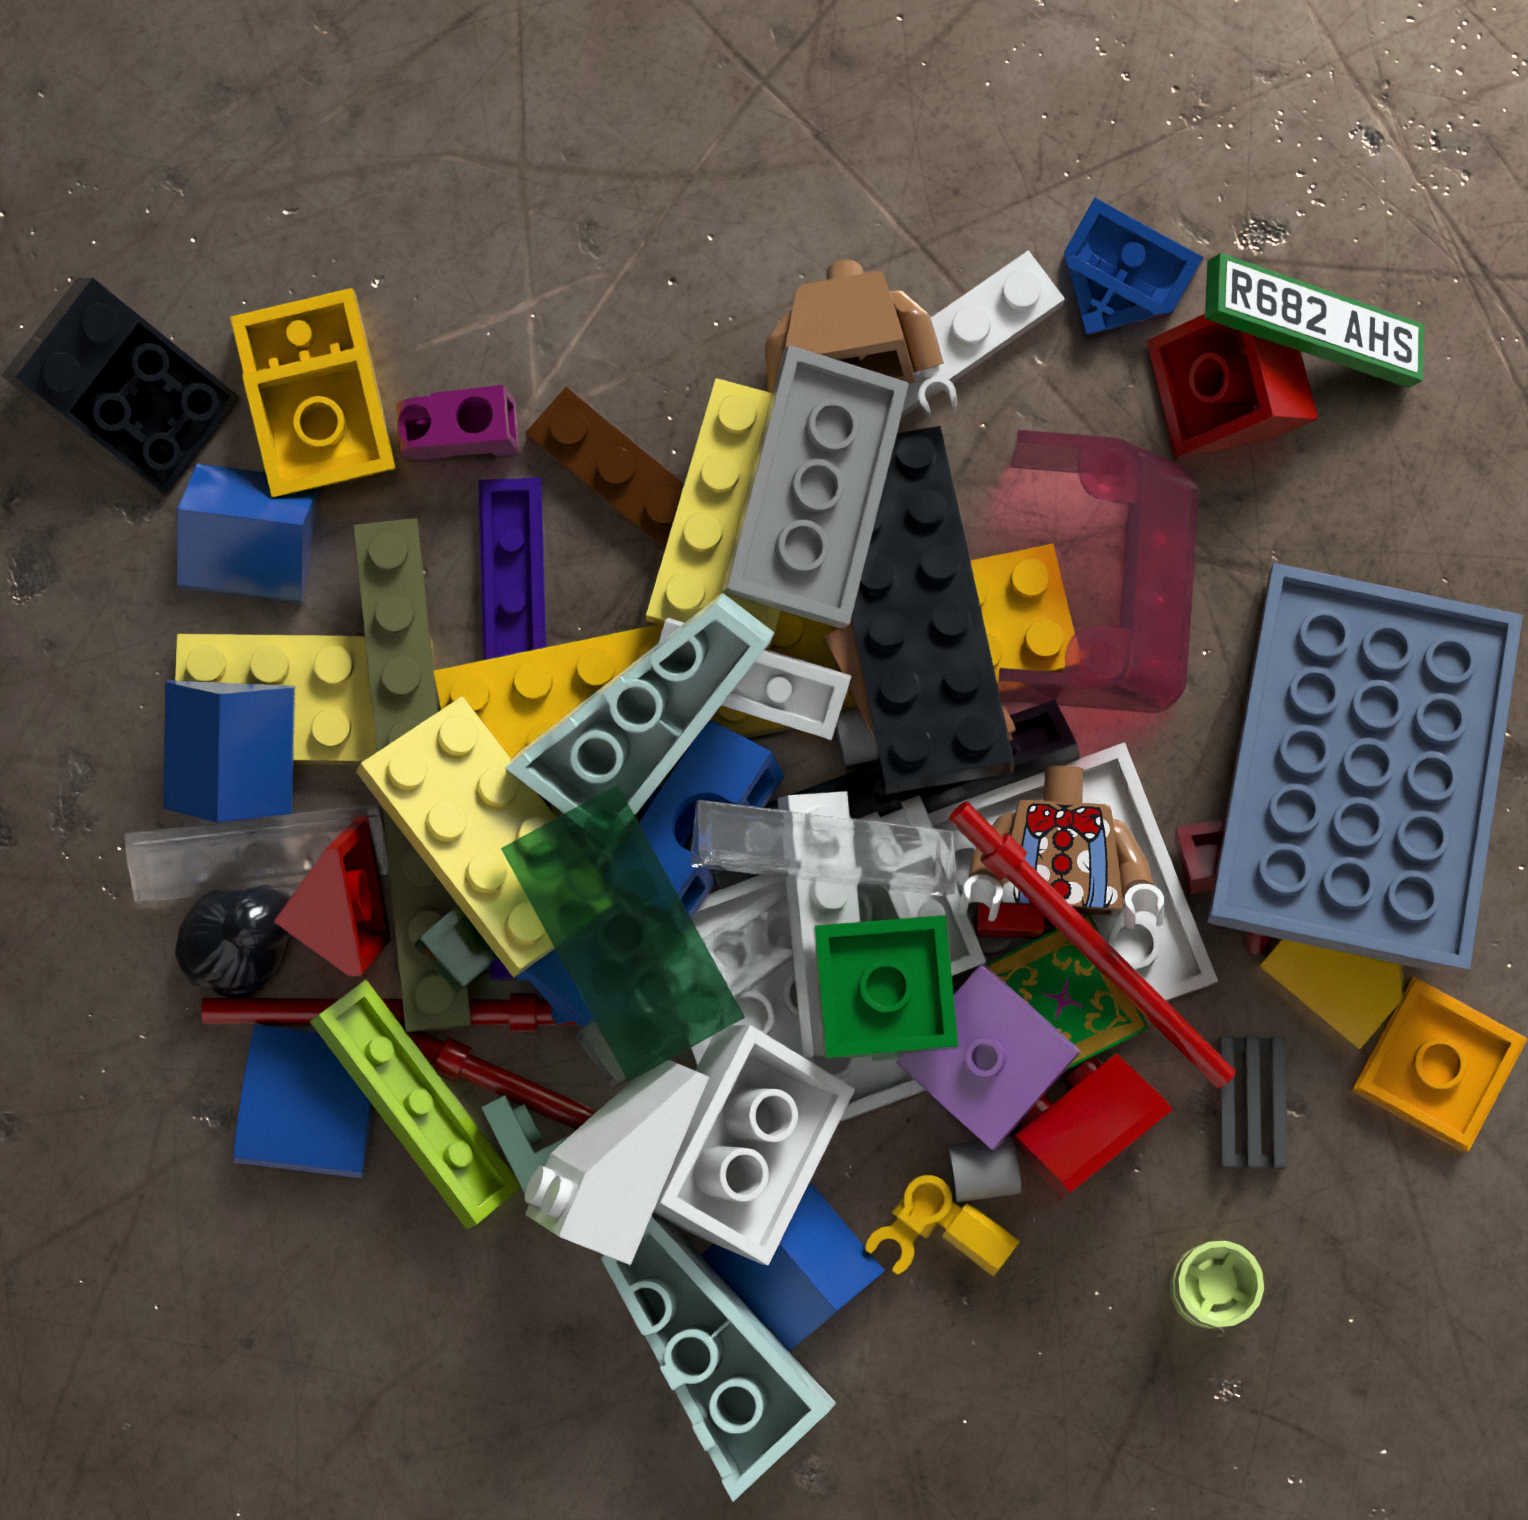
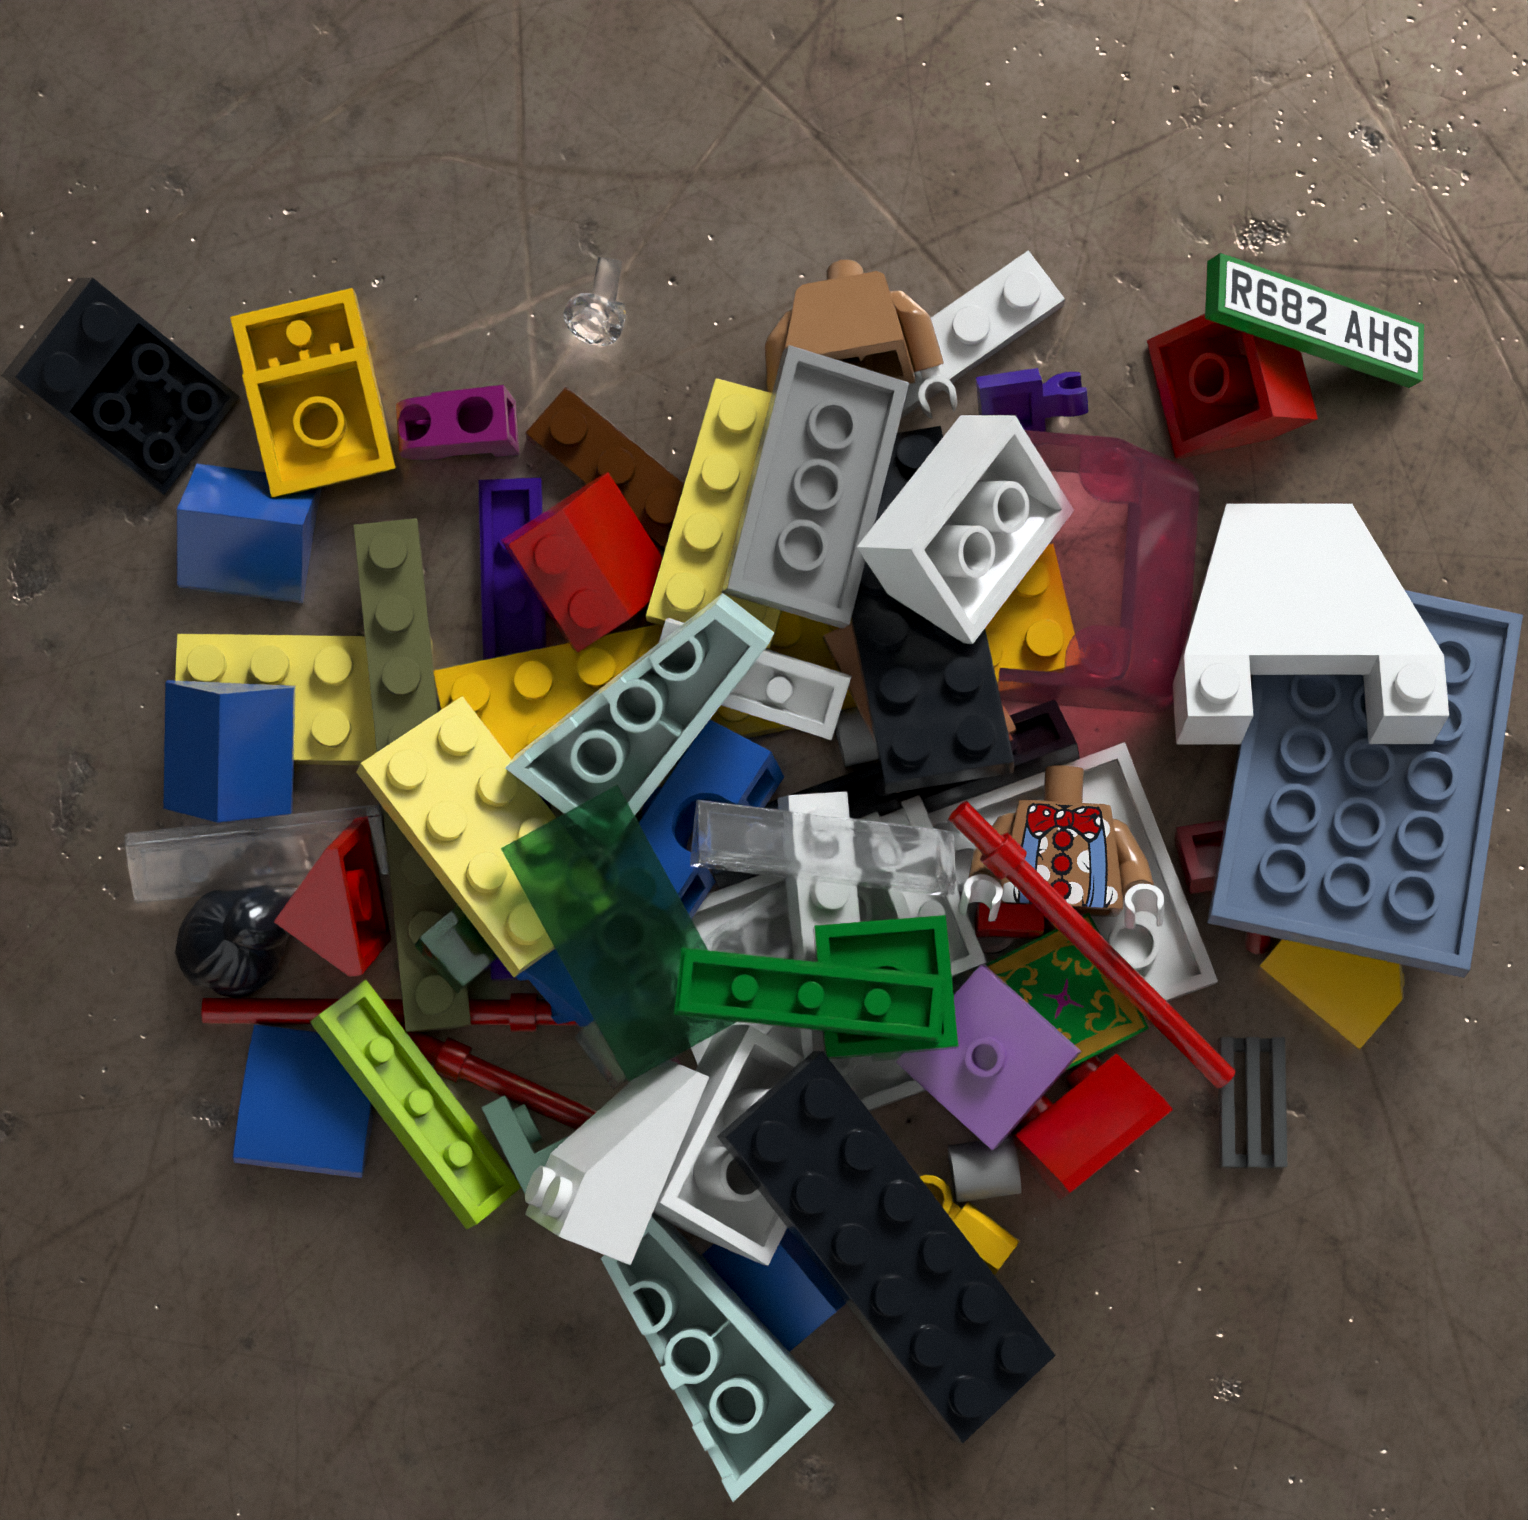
(587, 561): none -> red slope
(598, 309): none -> clear plate
(810, 995): none -> green tile
(887, 1246): none -> black plate
(967, 525): none -> white slope
(1028, 399): none -> dark purple plate
(1125, 269): blue slope -> none
(1216, 1285): yellowish green wheel -> none
(1305, 597): none -> white wedge
(1439, 1064): light orange tile -> none

